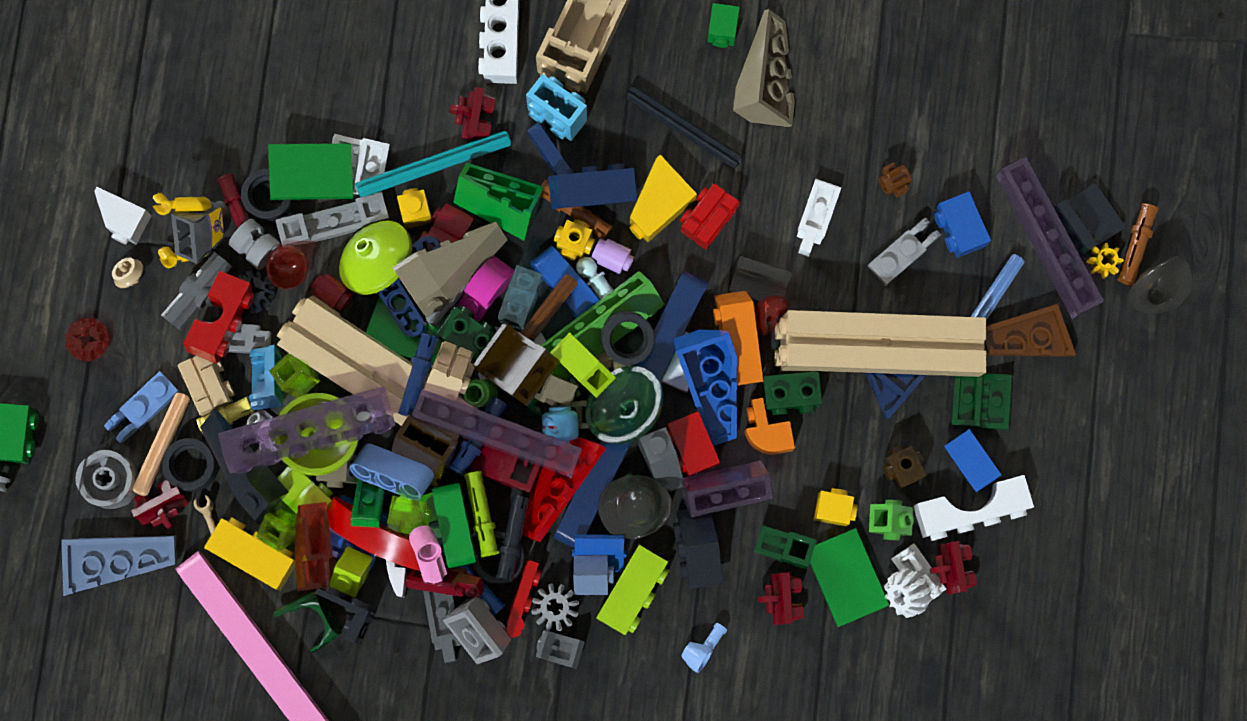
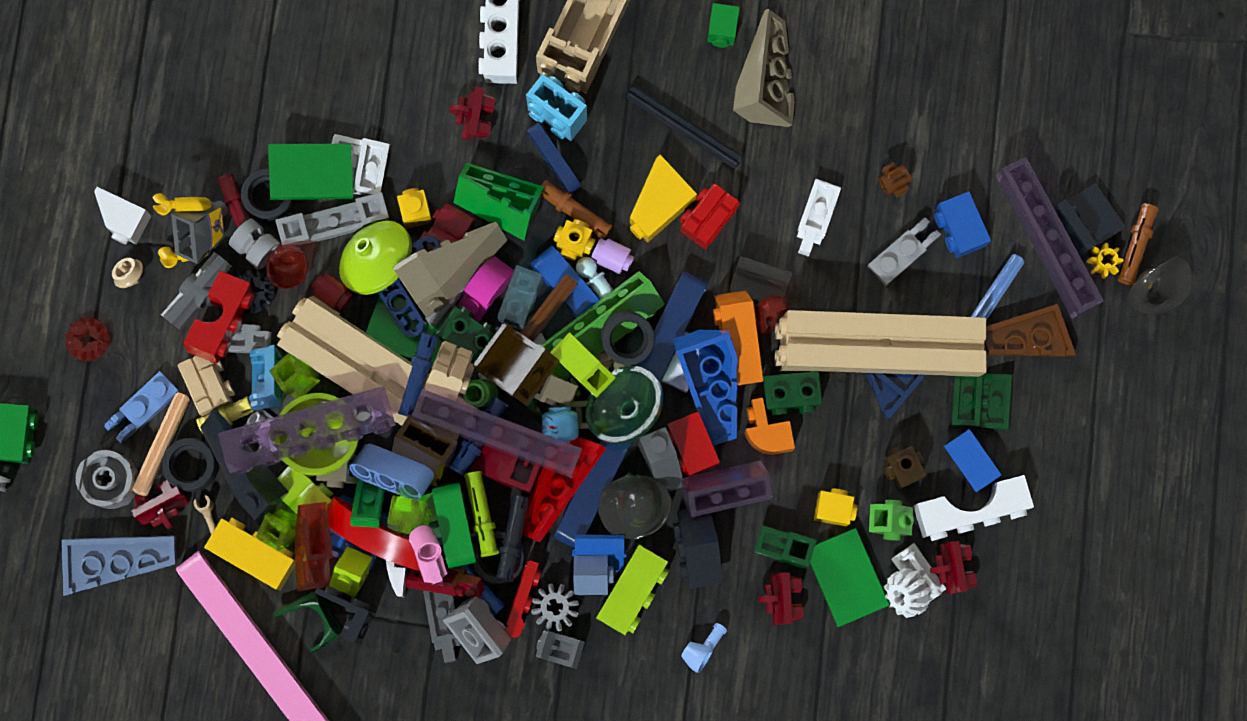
(433, 164): teal axle -> none
(592, 187): dark blue brick -> none

